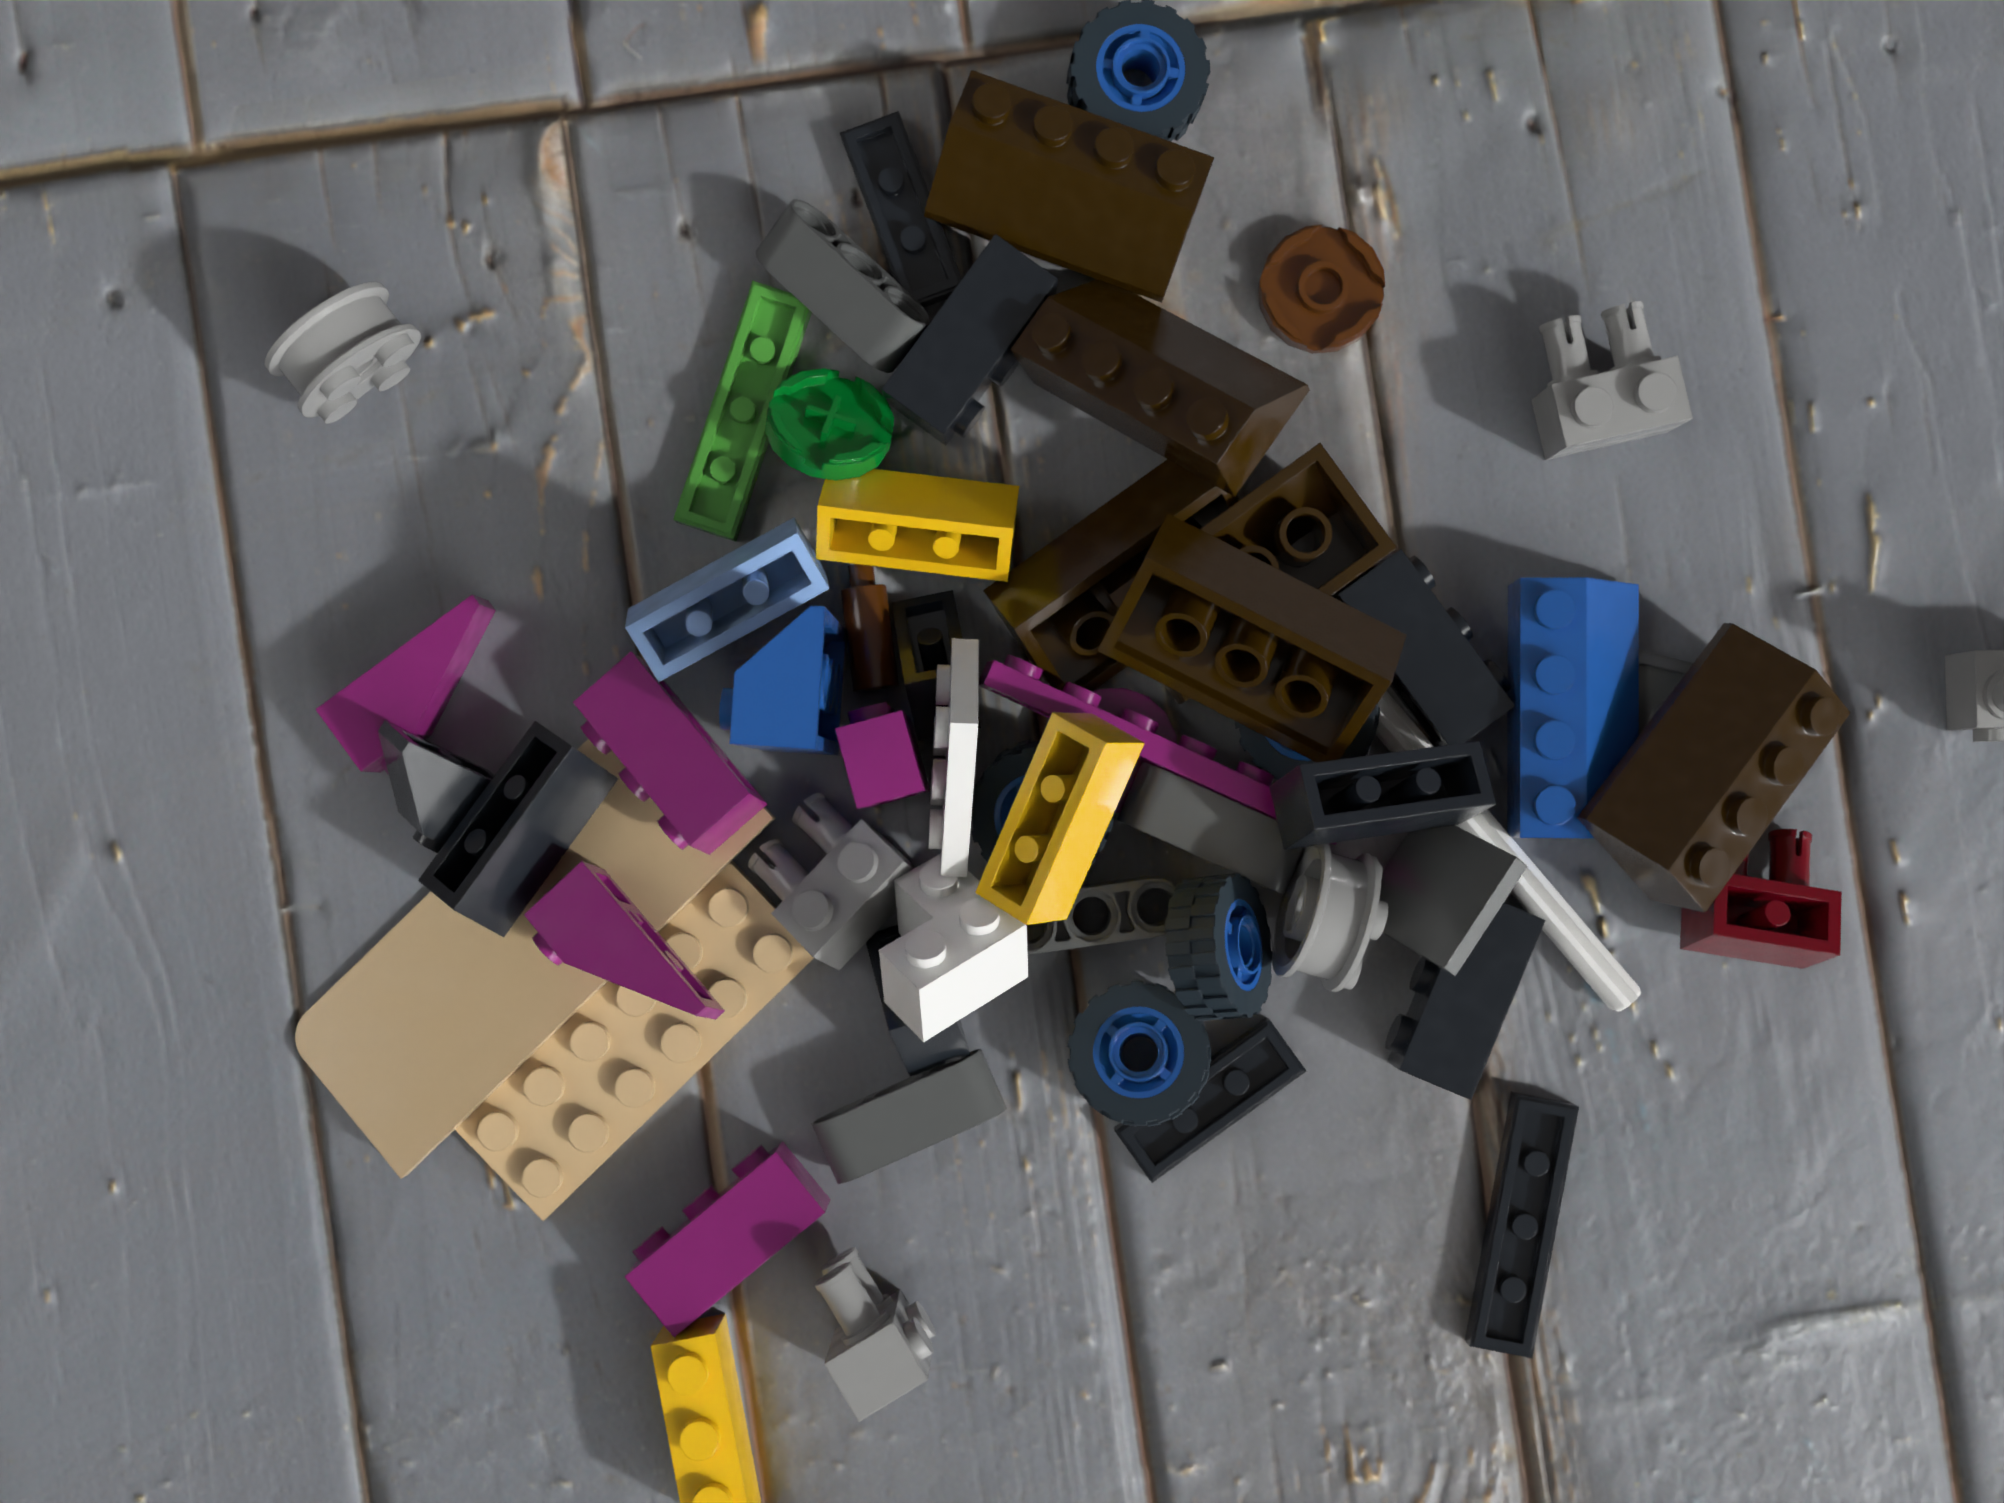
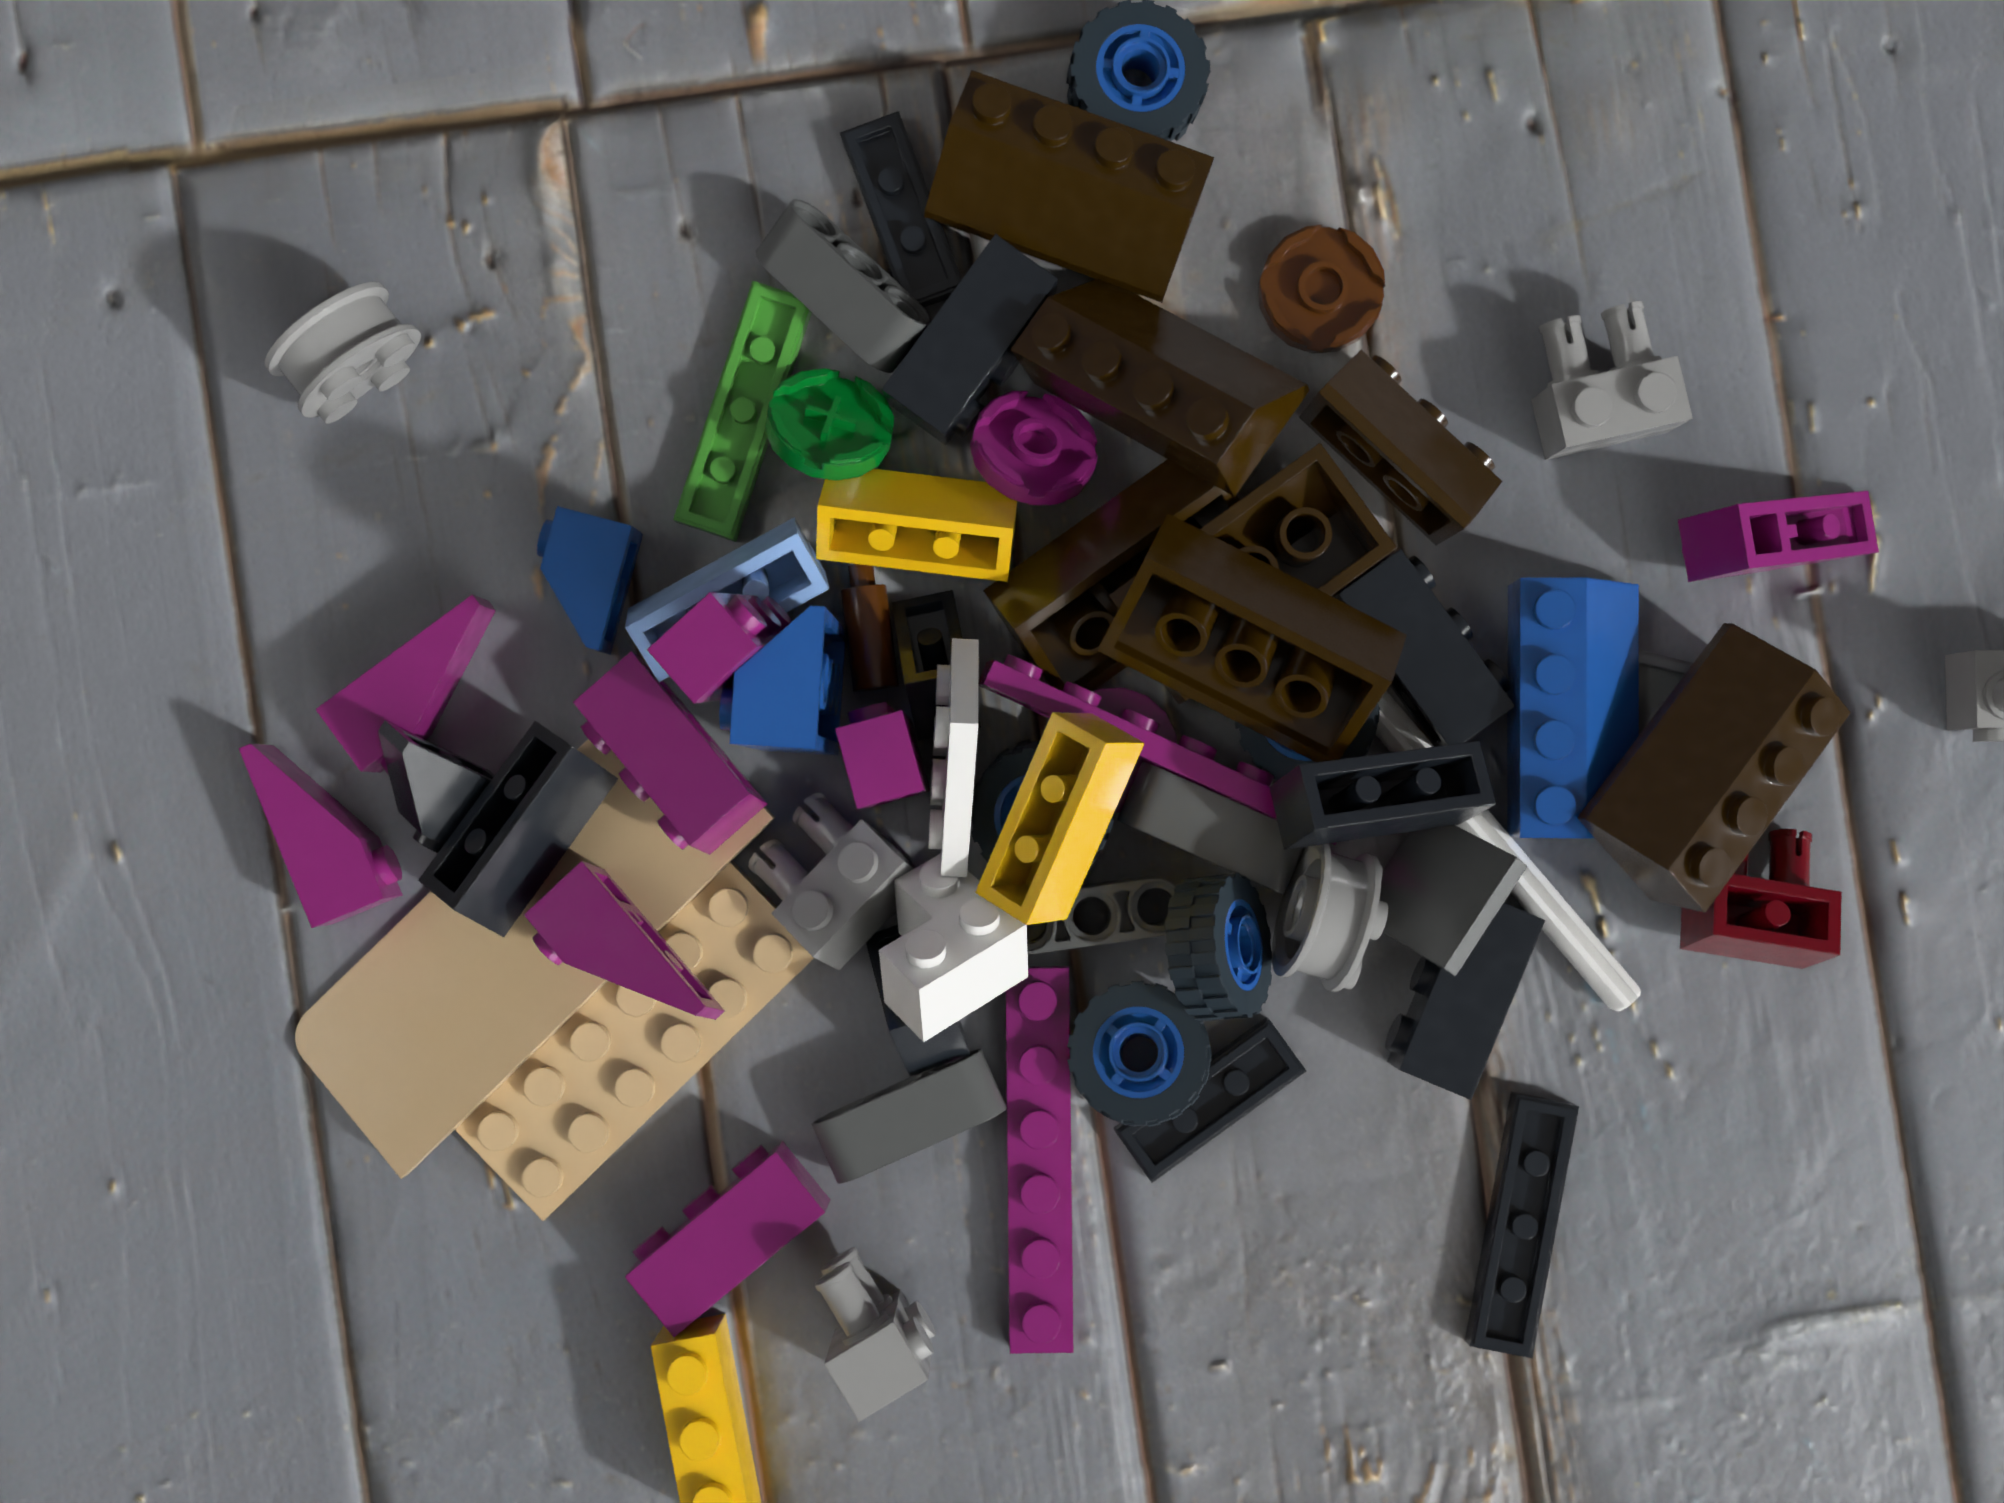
(327, 850): none -> magenta slope
(590, 571): none -> blue slope
(716, 641): none -> magenta brick
(1034, 448): none -> magenta tile
(1039, 1163): none -> magenta plate
(1402, 447): none -> dark brown slope
(1777, 535): none -> magenta slope

